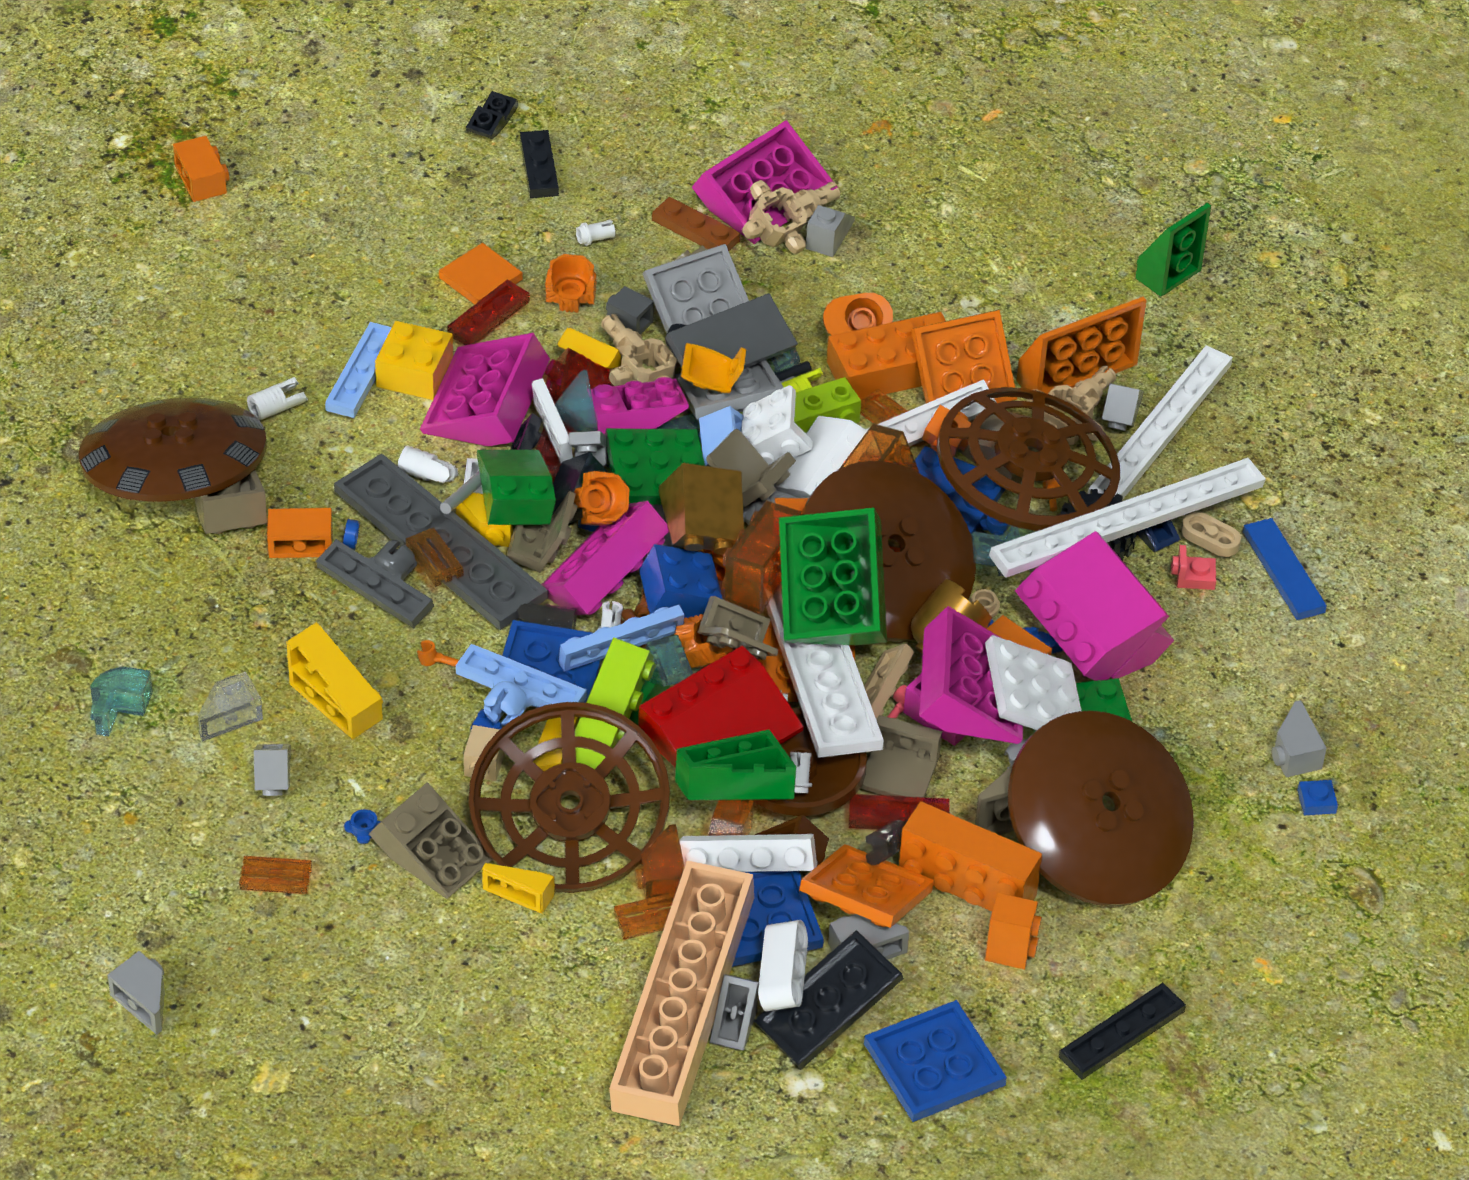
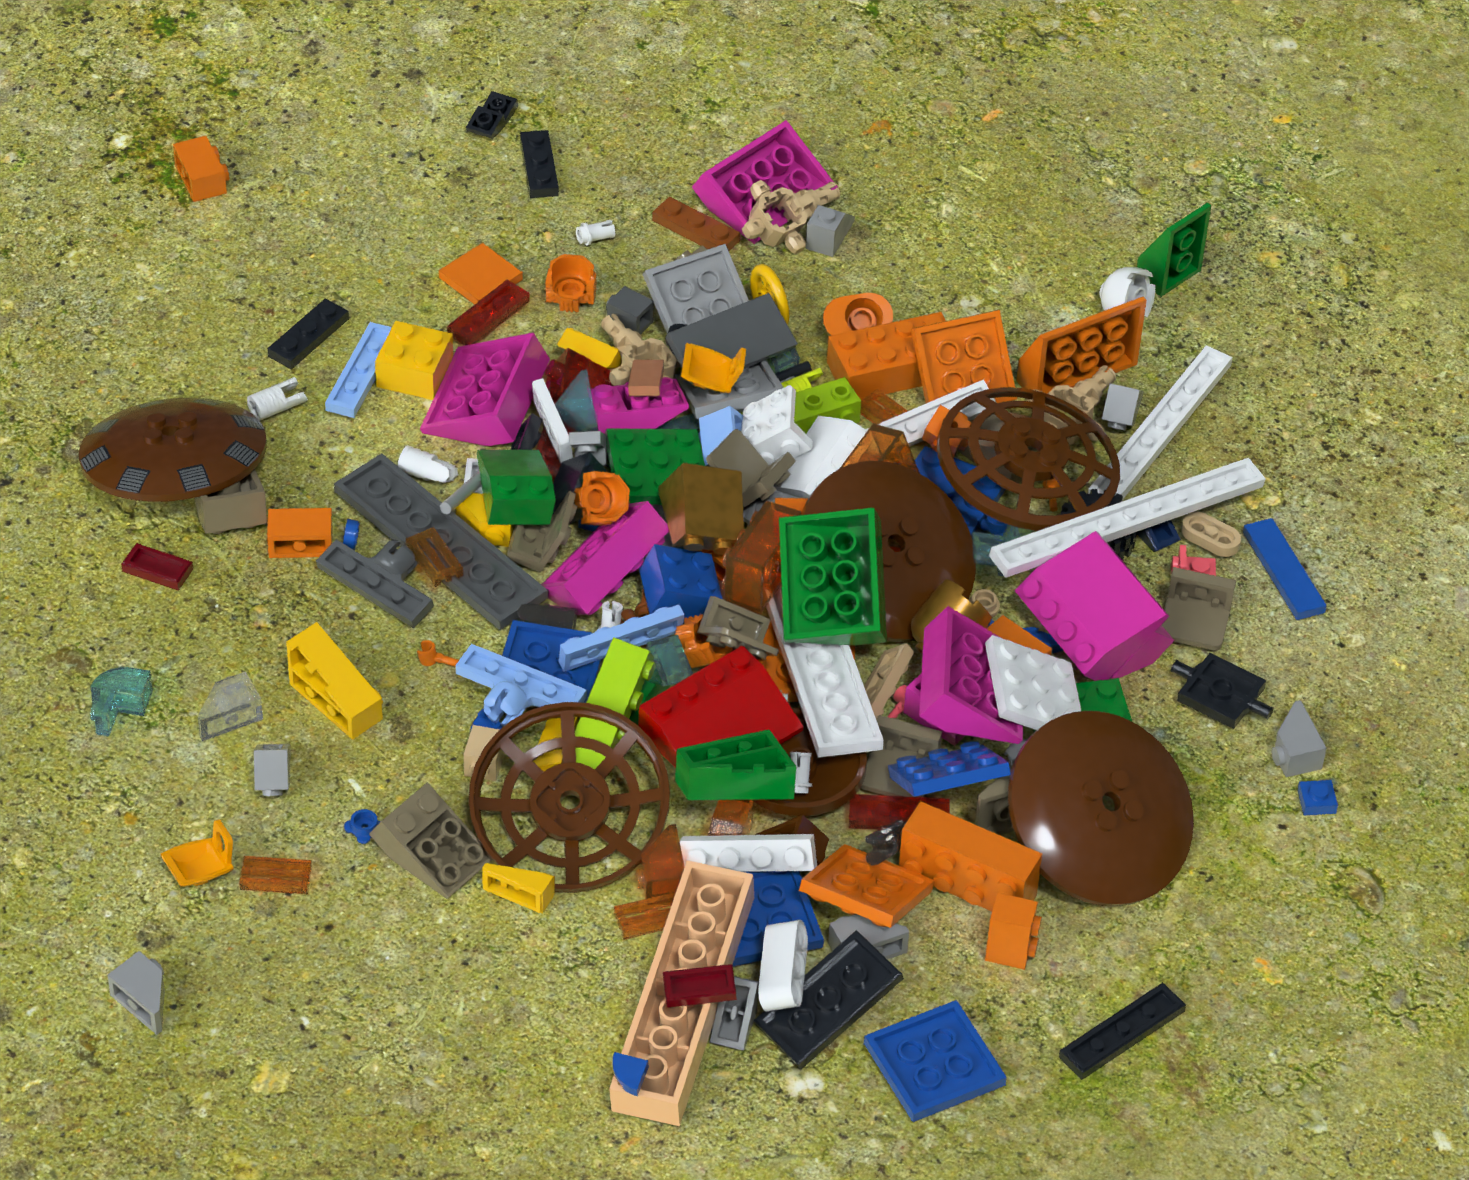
(157, 566): none -> dark red tile
(201, 859): none -> light orange piece
(308, 333): none -> black plate
(630, 1072): none -> blue tile
(646, 378): none -> nougat tile
(699, 985): none -> dark red tile
(771, 285): none -> yellow plate
(948, 769): none -> blue plate
(1127, 285): none -> white cylinder
(1198, 608): none -> dark tan bracket
(1221, 690): none -> black plate

